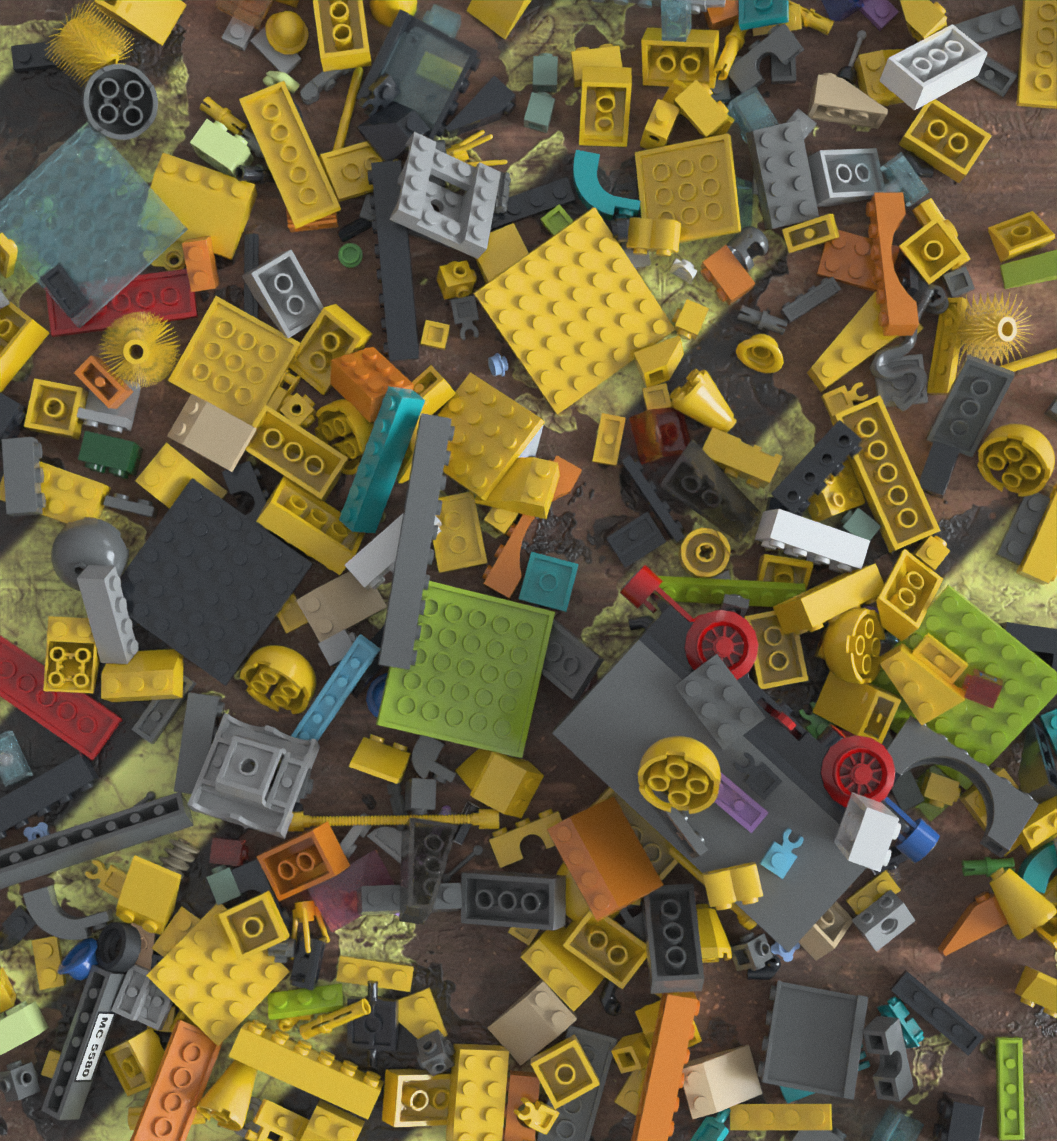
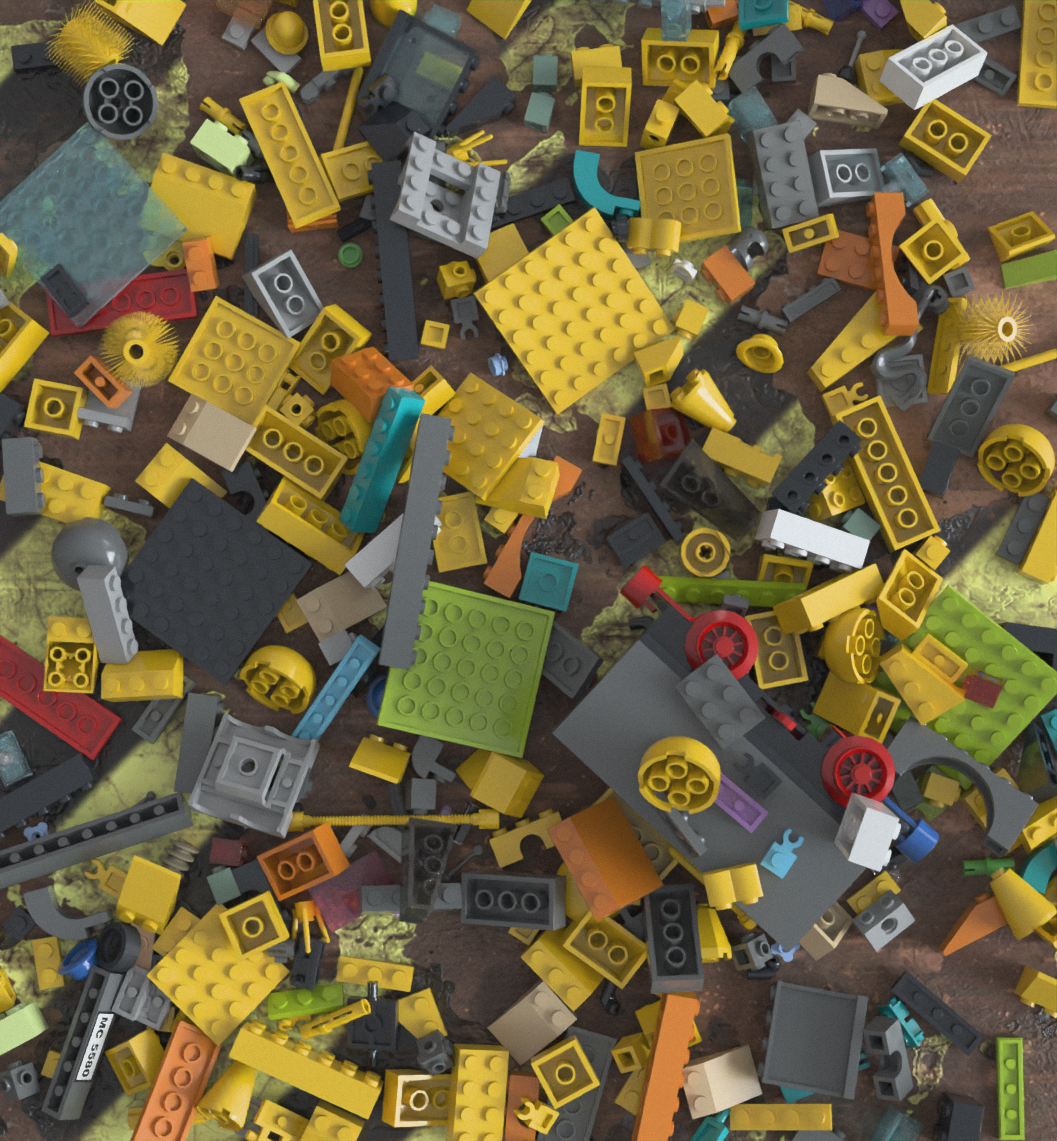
(111, 454): dark green brick -> none

